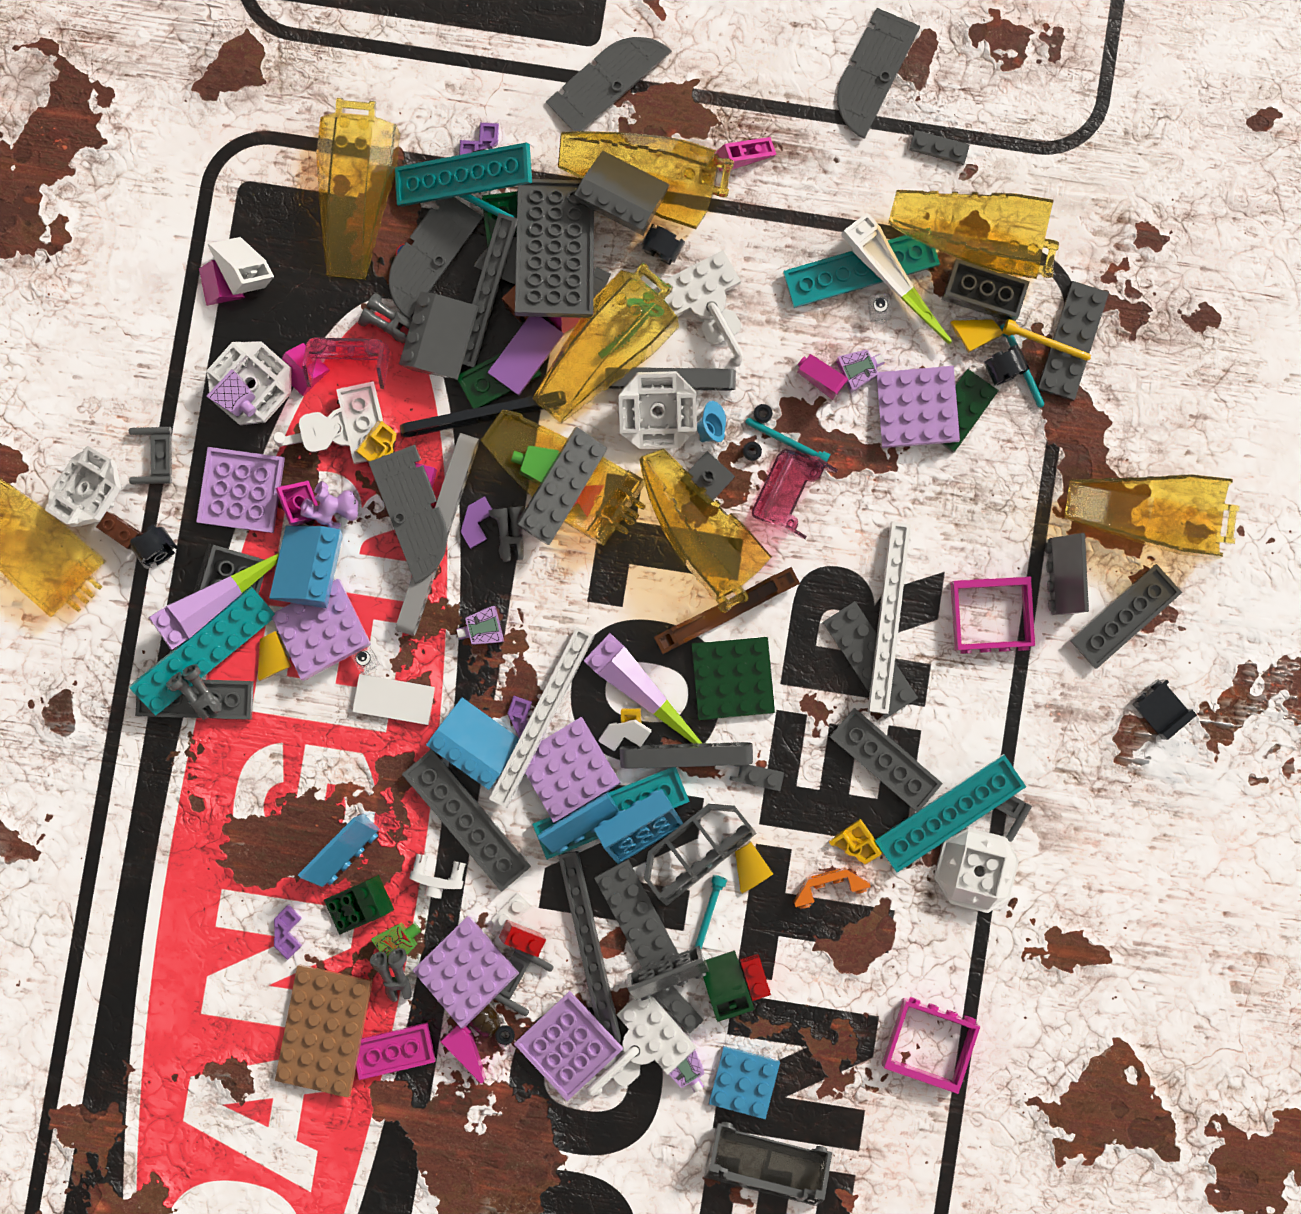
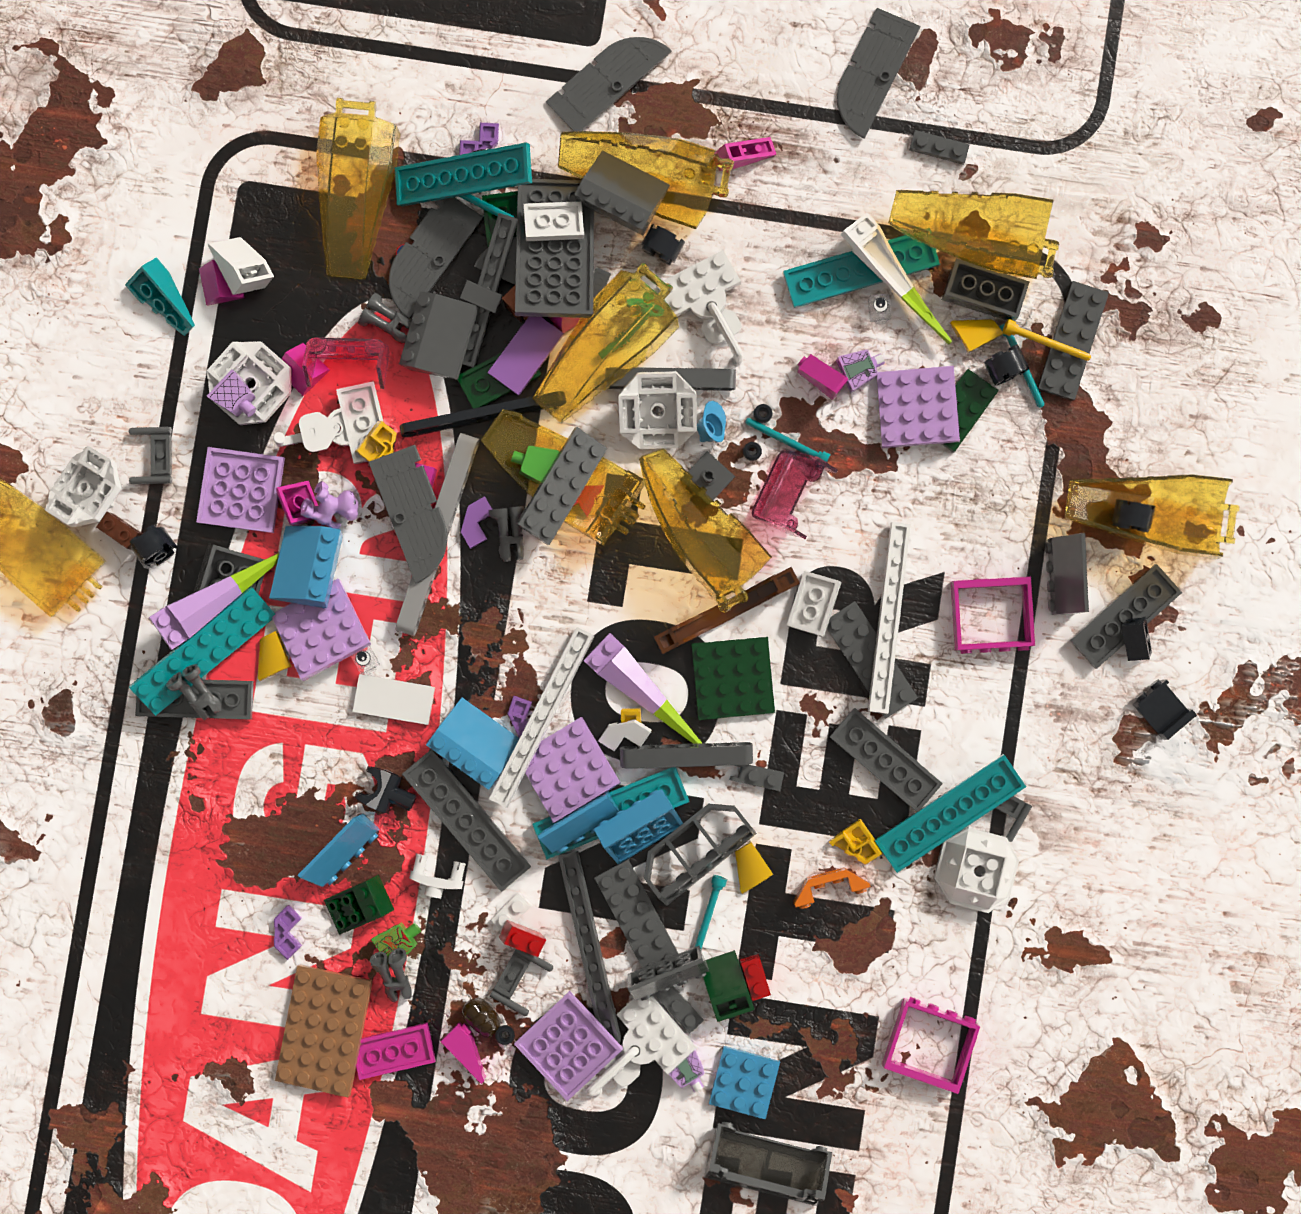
(156, 287): none -> teal wedge
(387, 792): none -> black connector
(465, 972): lavender plate -> none
(481, 296): none -> dark grey tile
(482, 627): torso -> none
(553, 221): none -> white plate
(813, 603): none -> white plate
(1133, 515): none -> black brick
(1137, 639): none -> black hinge

